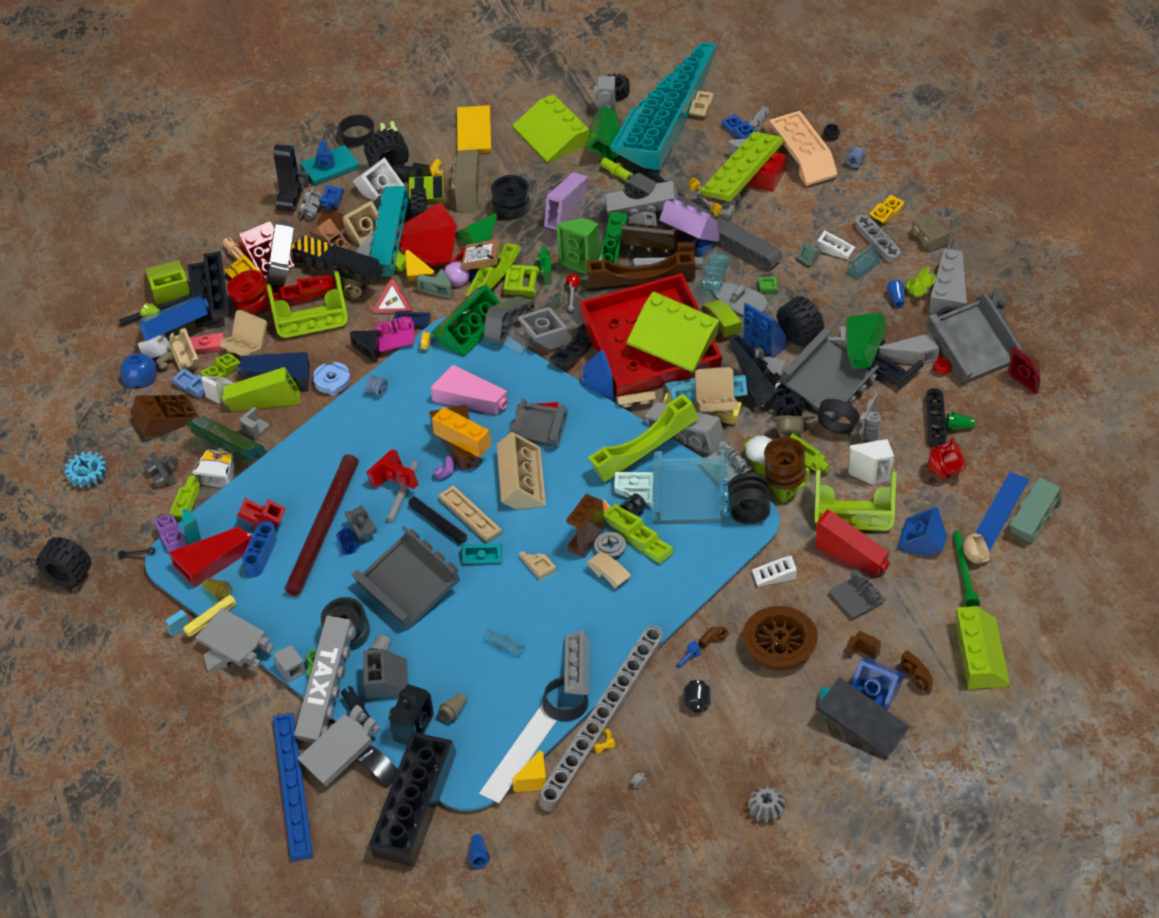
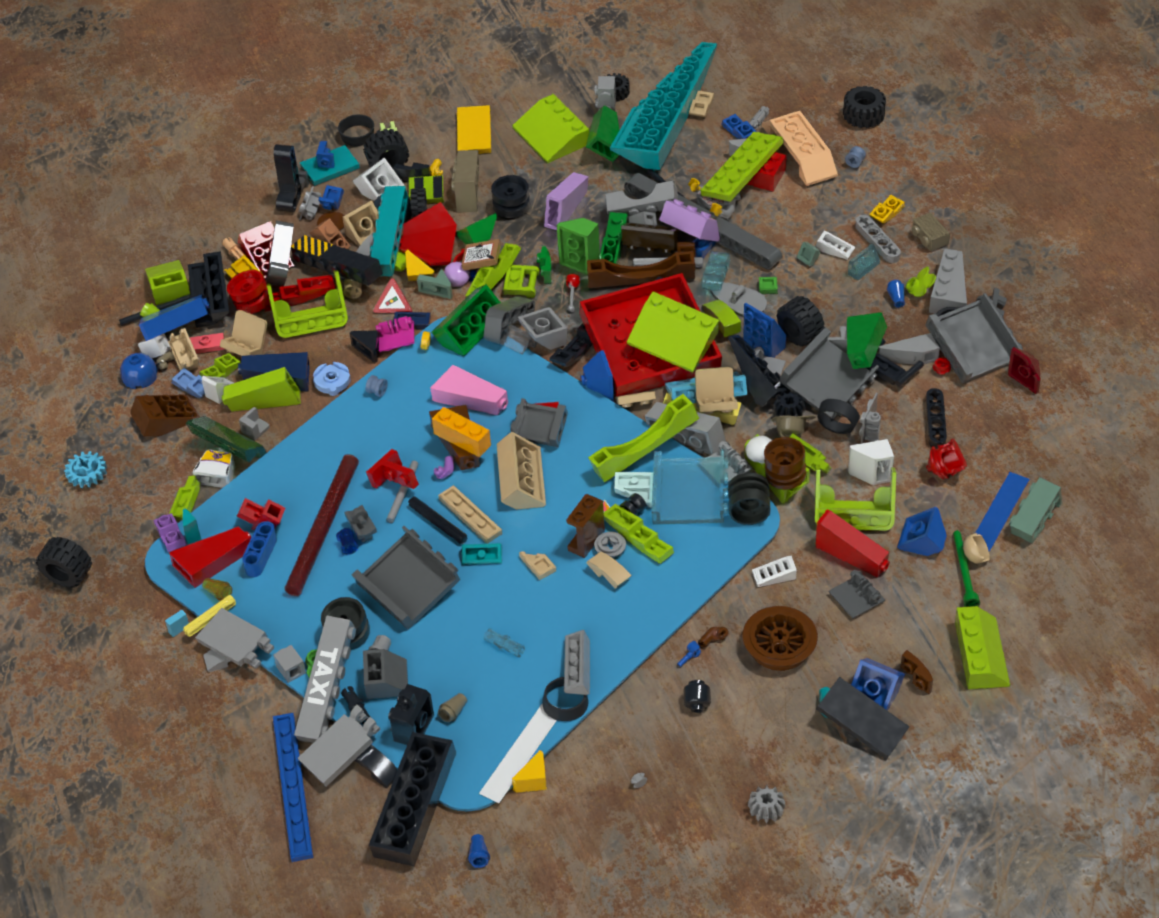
(122, 554): black hinge -> none
(164, 468): flat silver hips -> none
(598, 724): light grey beam -> none
(610, 742): yellow piece -> none
(616, 169): lime pin -> none
(831, 131): black plate -> none
(864, 106): none -> black tyre
(865, 643): reddish brown bracket -> none
(958, 422): green cone -> none

